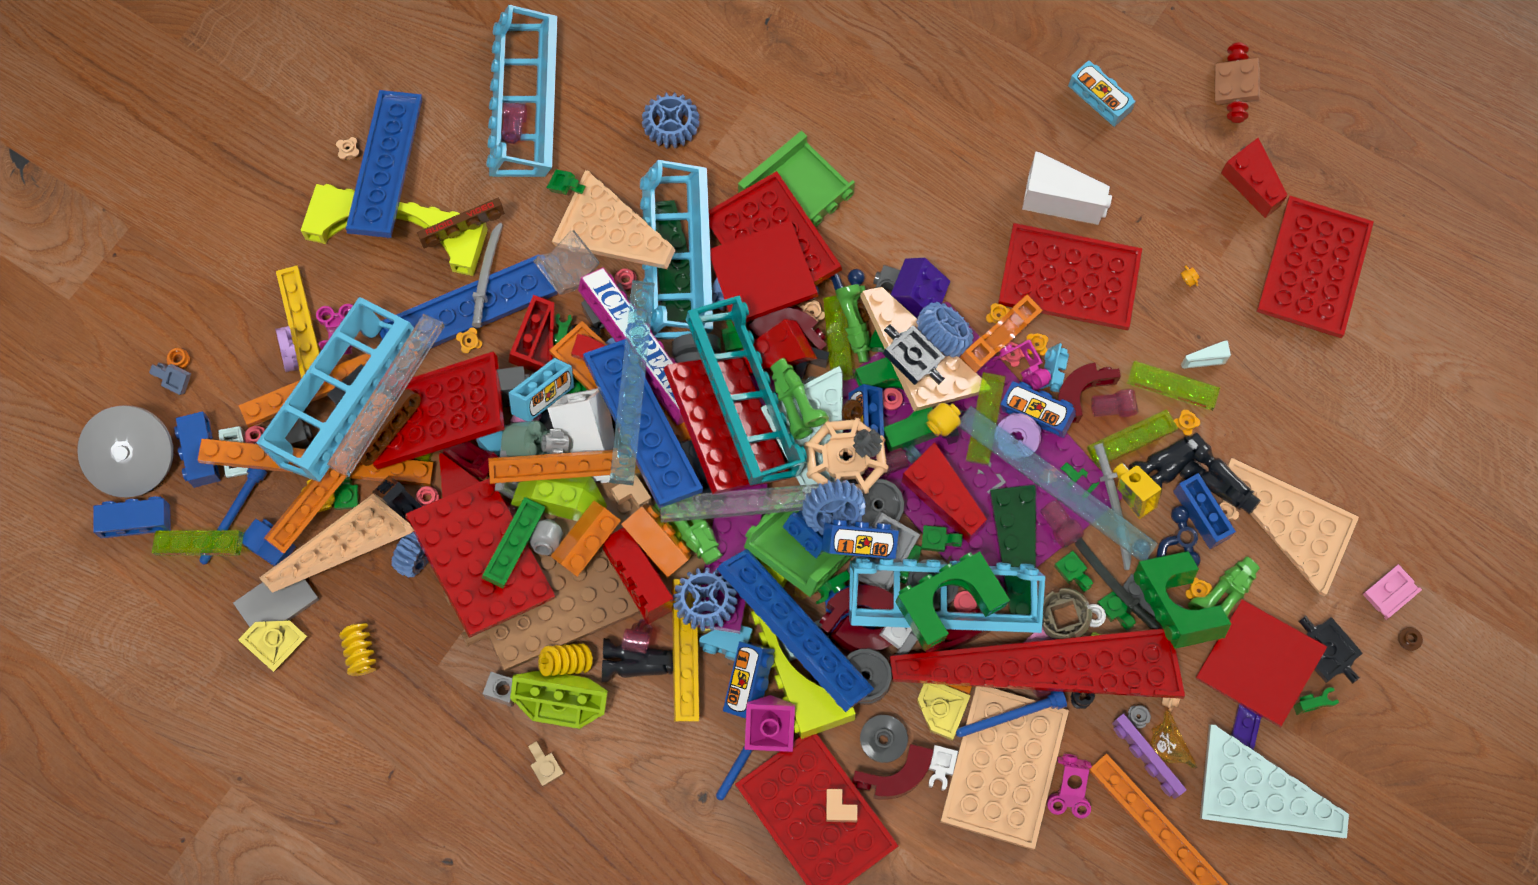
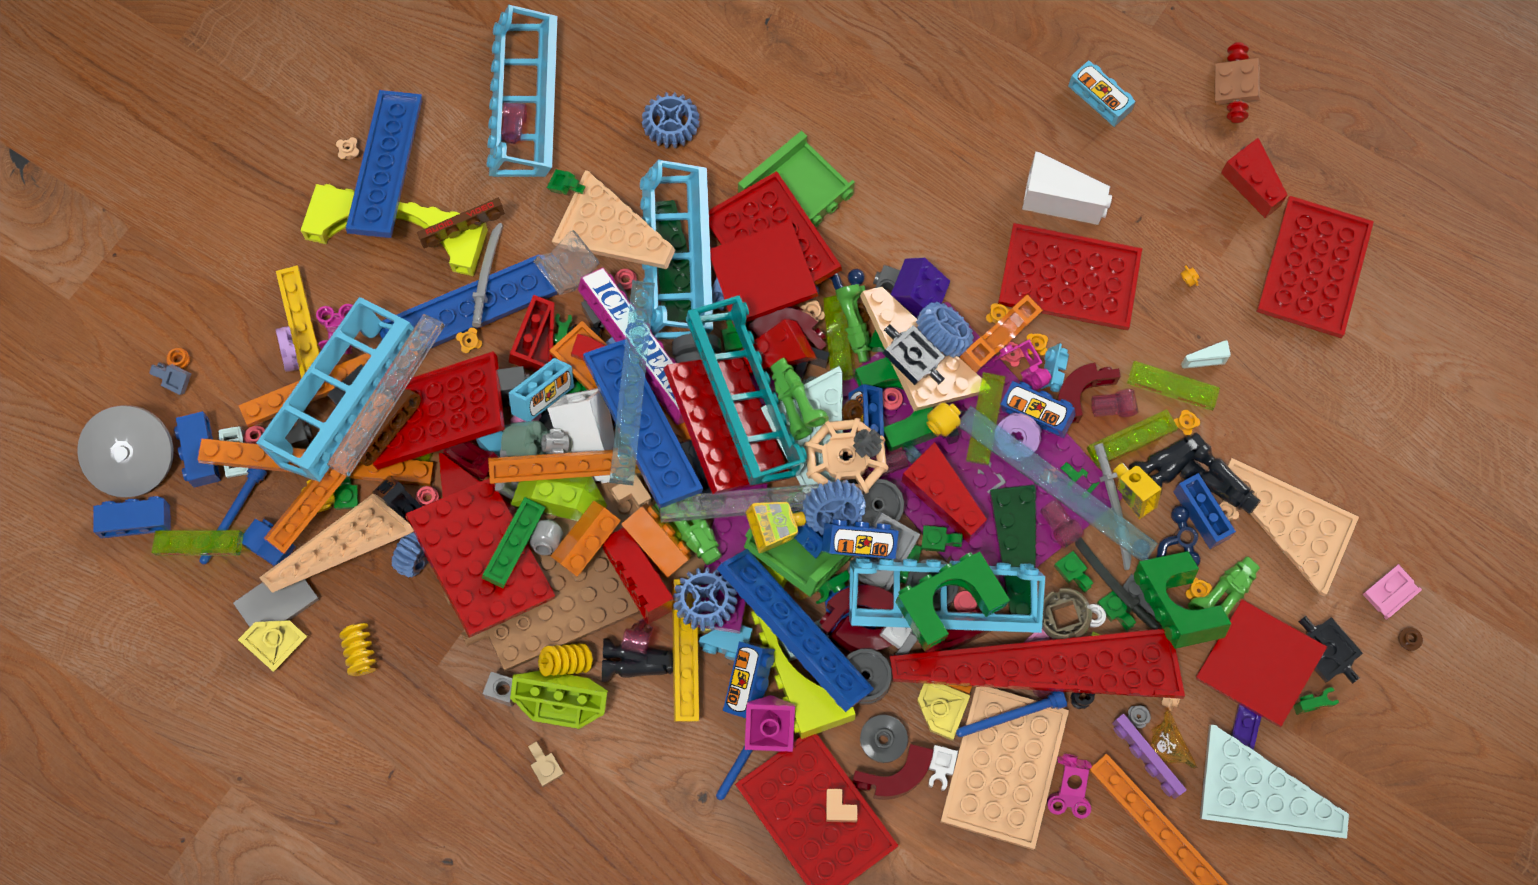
(773, 524): none -> torso

